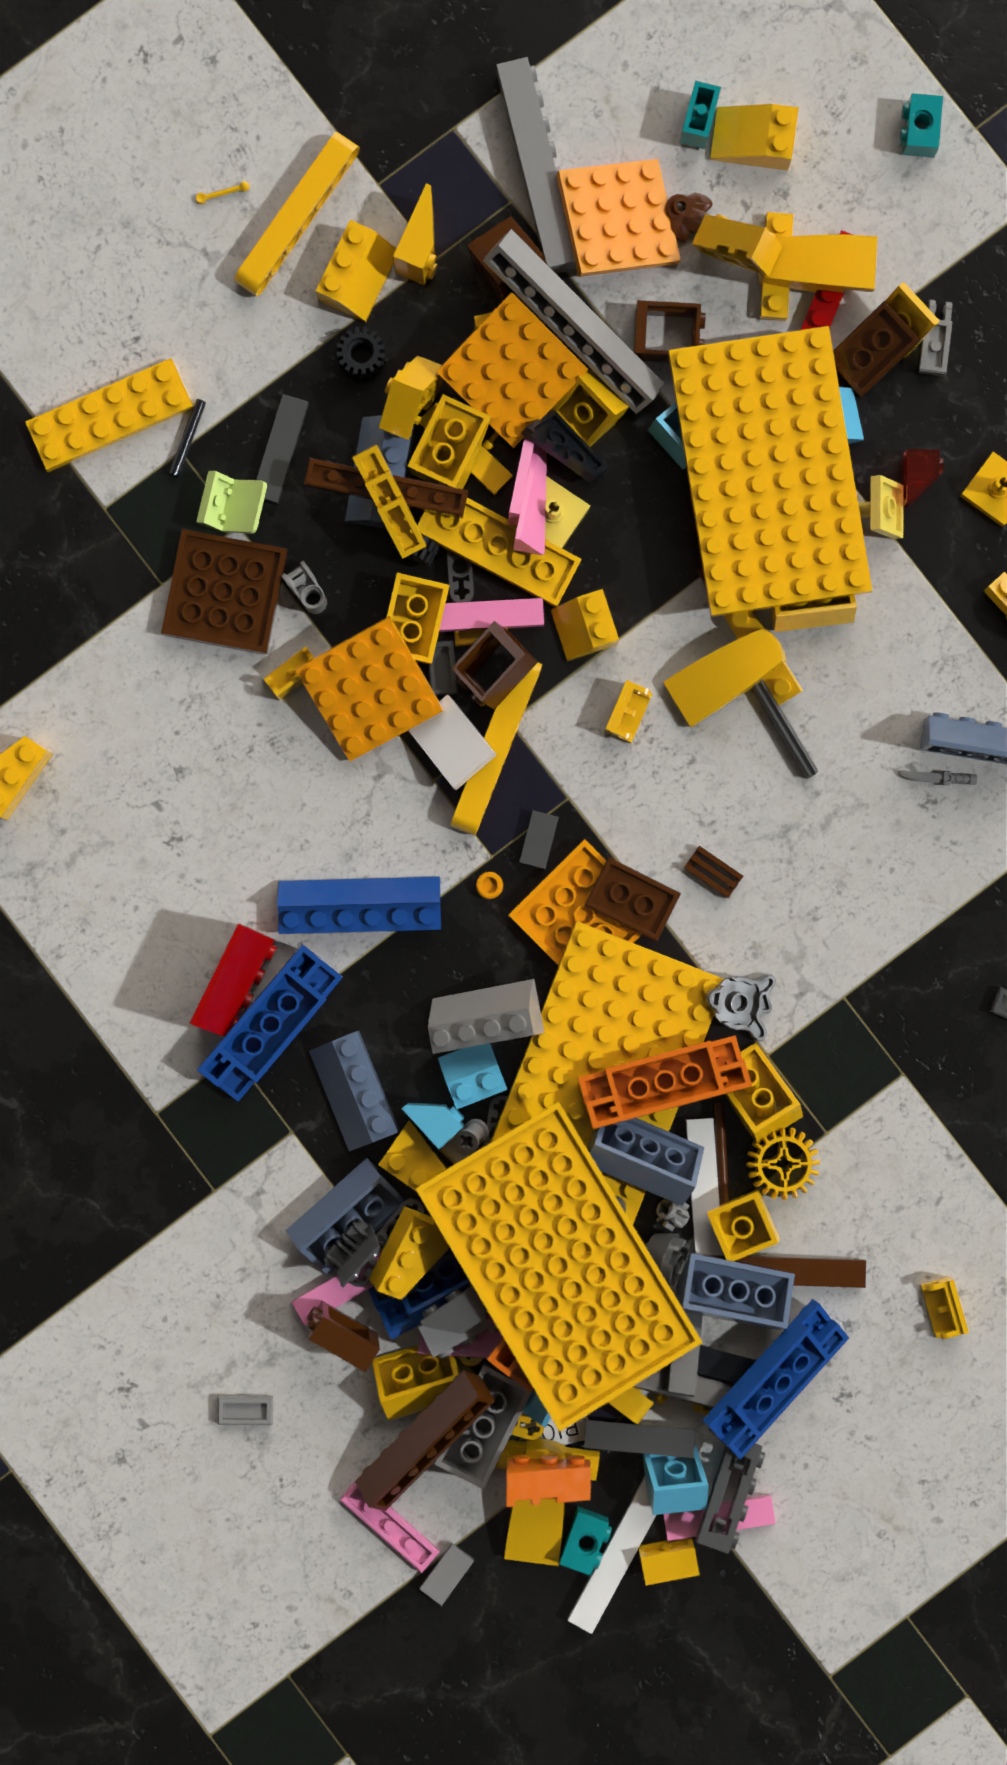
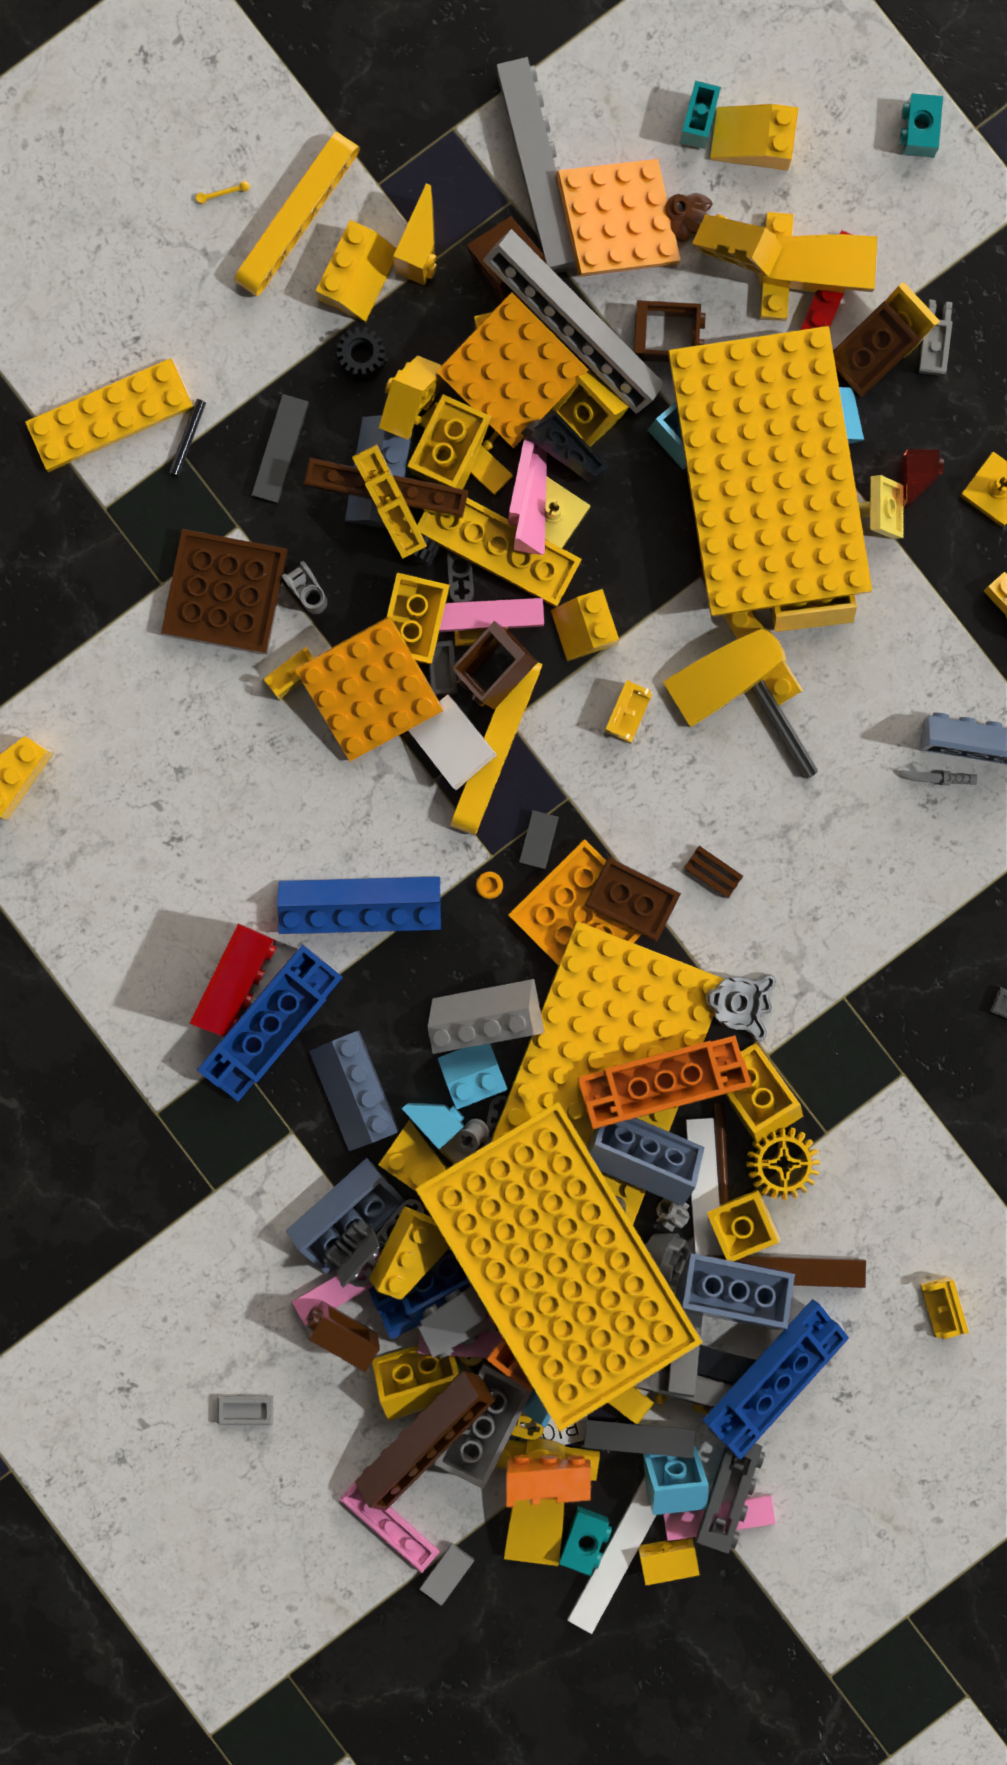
(231, 504): yellowish green bracket -> none

